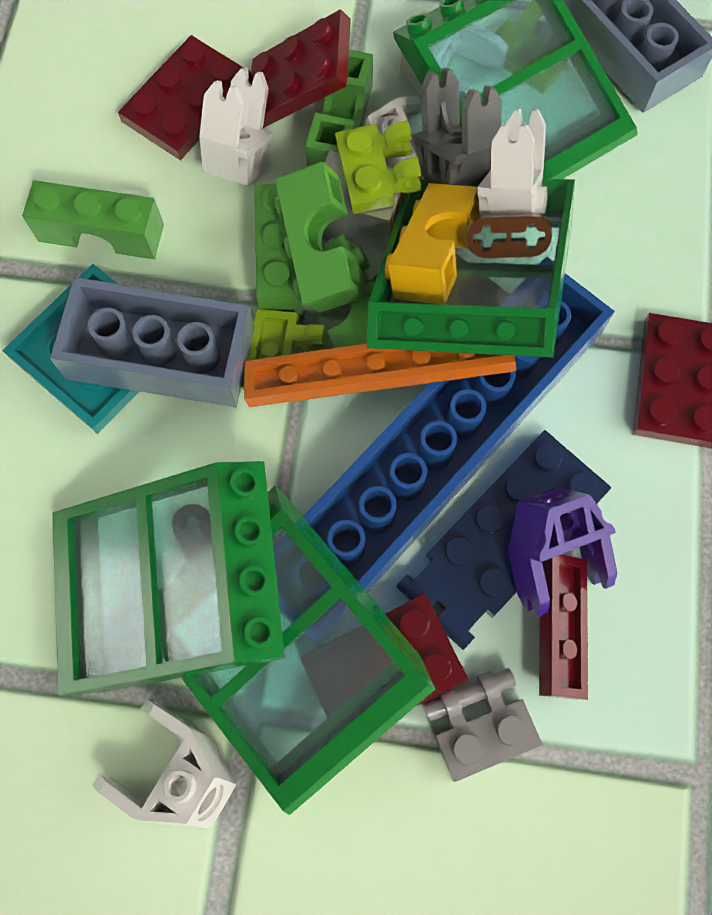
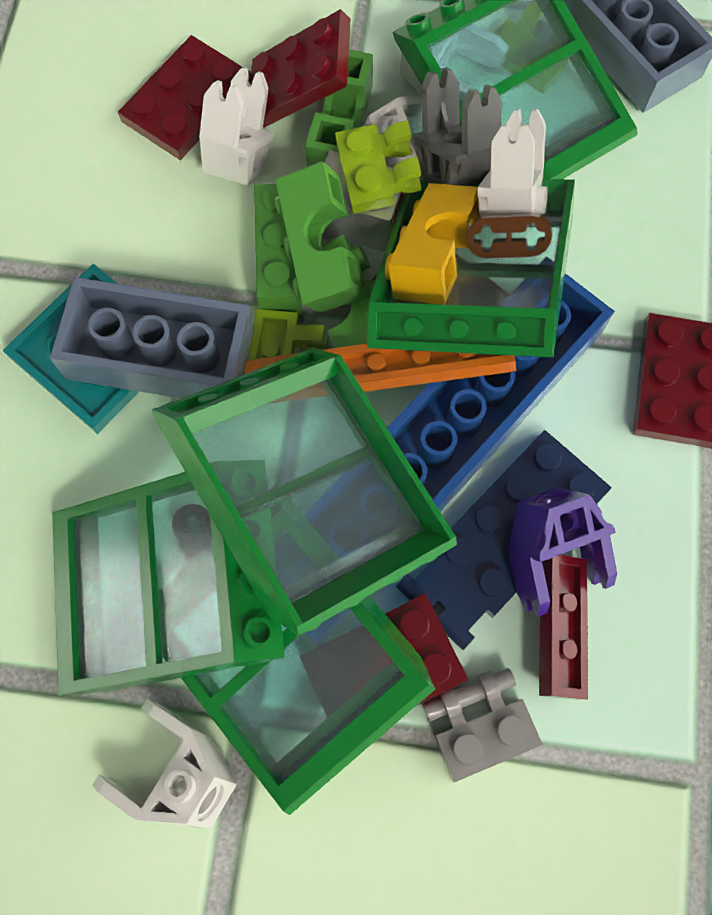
(64, 212): bright green arch -> none
(305, 486): none -> window

